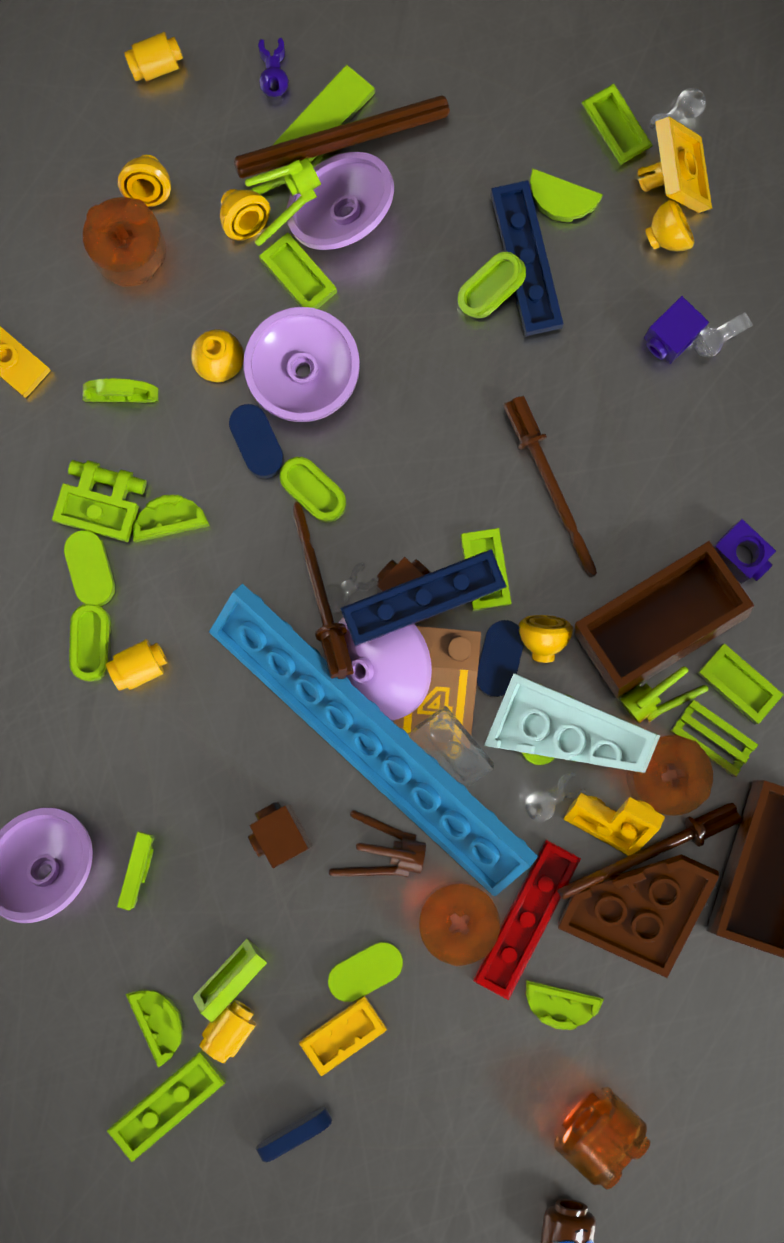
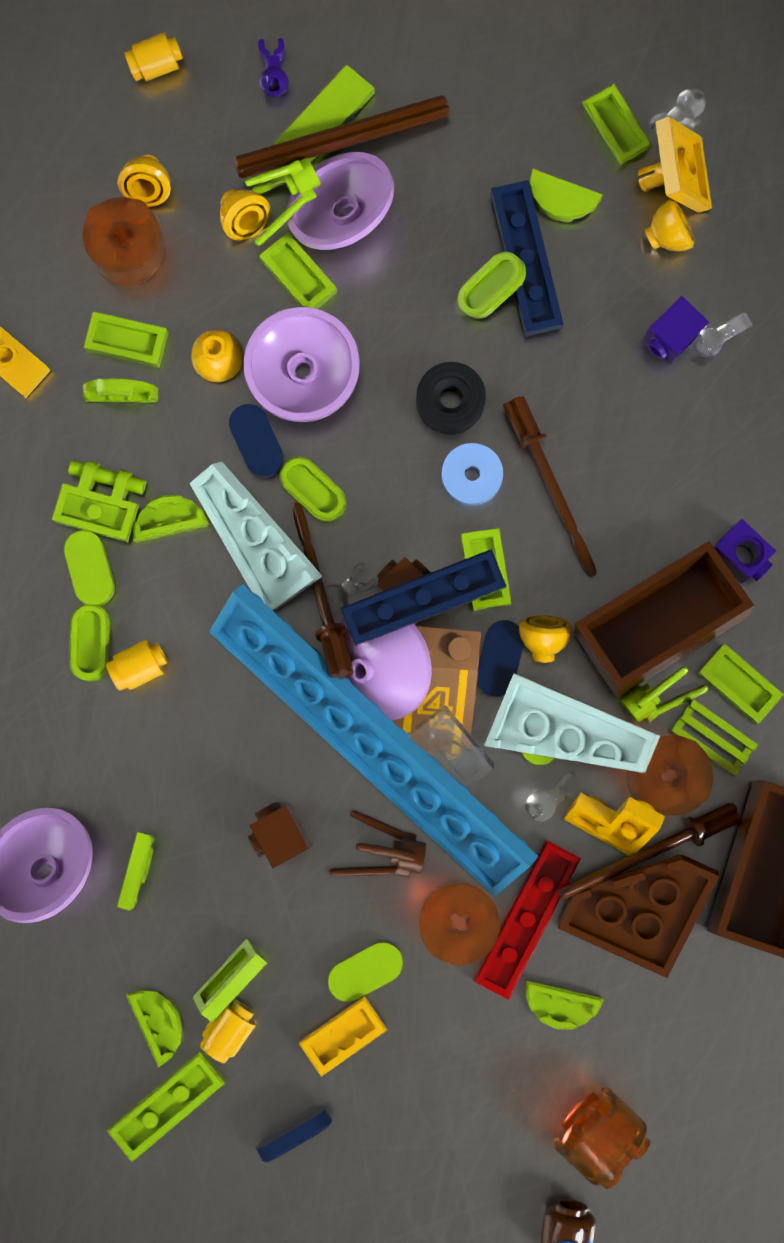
(126, 339): none -> lime tile
(256, 543): none -> light aqua wing
(450, 376): none -> black tyre
(472, 457): none -> light blue piece

